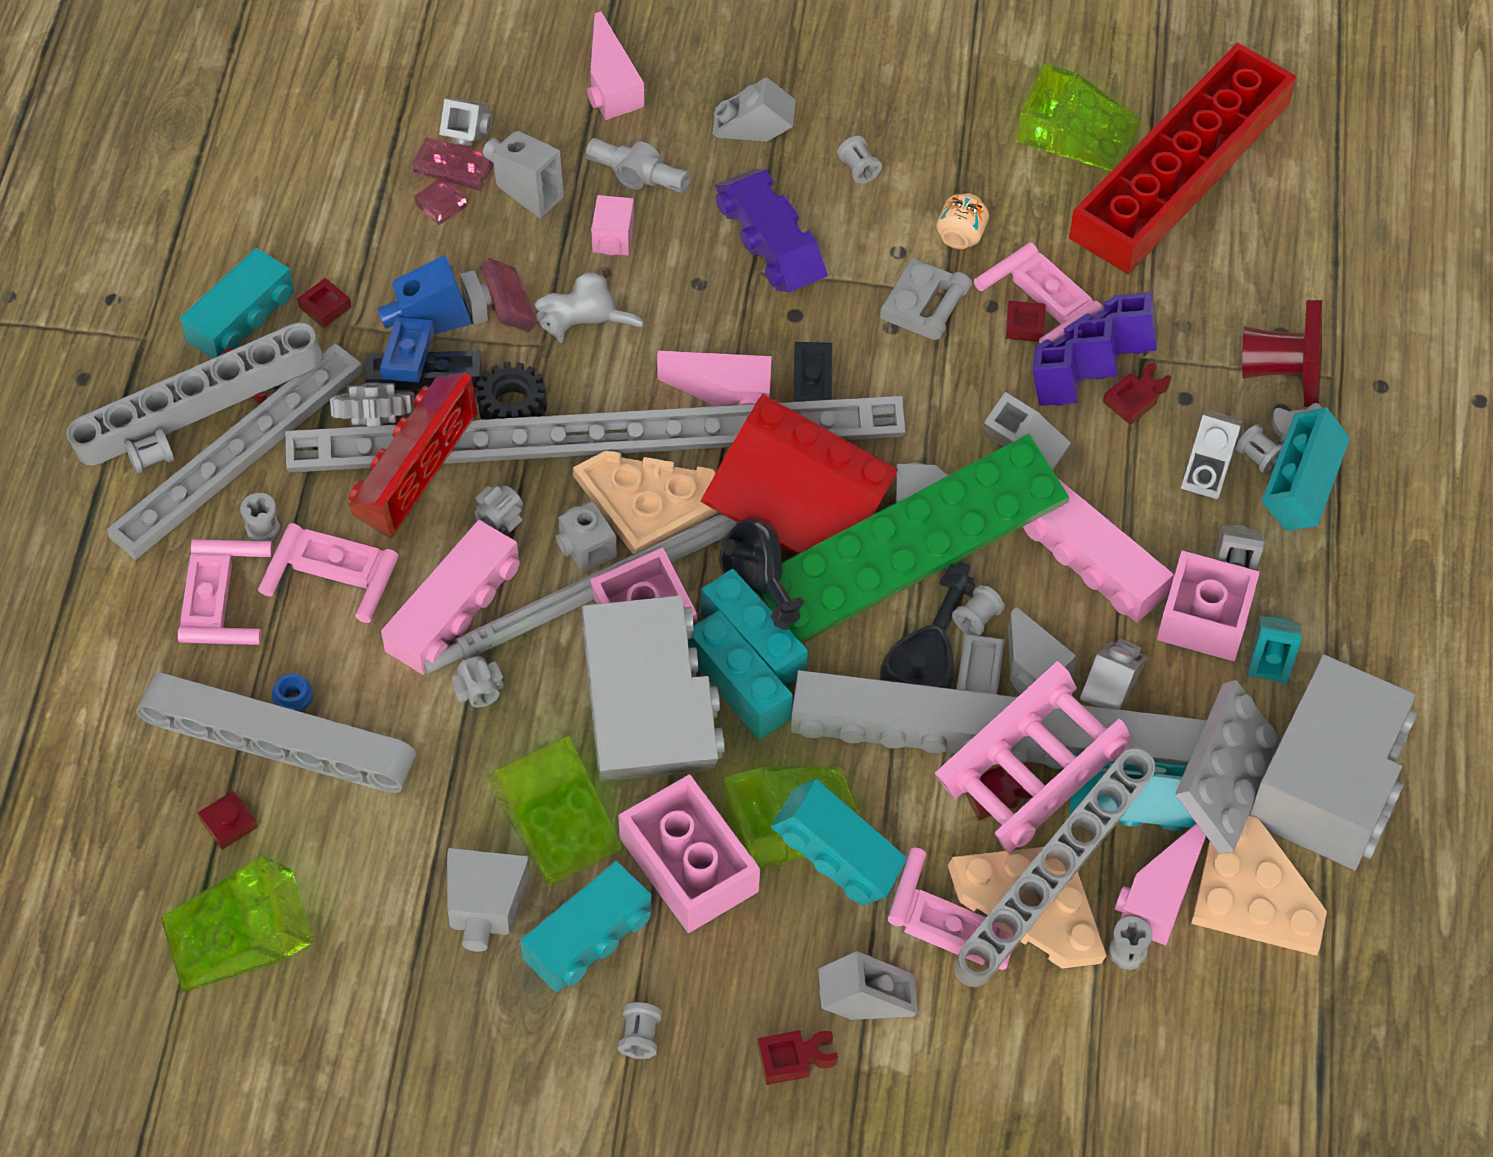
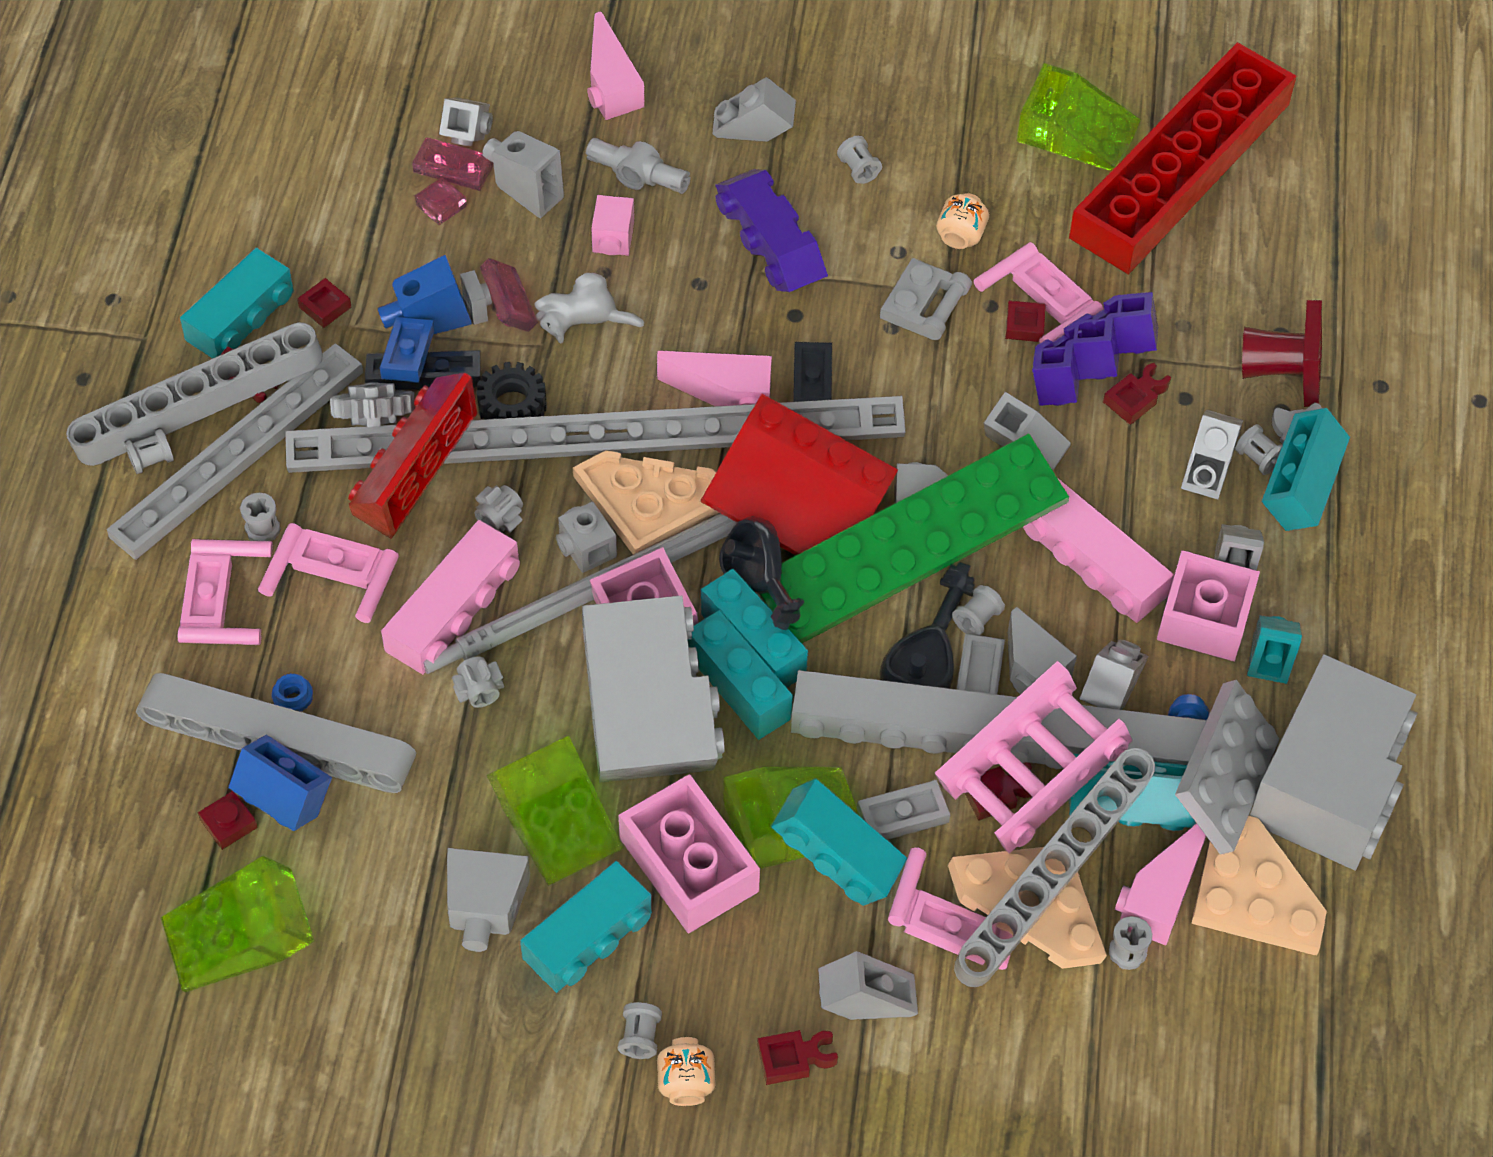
(279, 782): none -> blue brick
(686, 1072): none -> light nougat head
(905, 810): none -> light grey plate
(1189, 707): none -> blue plate

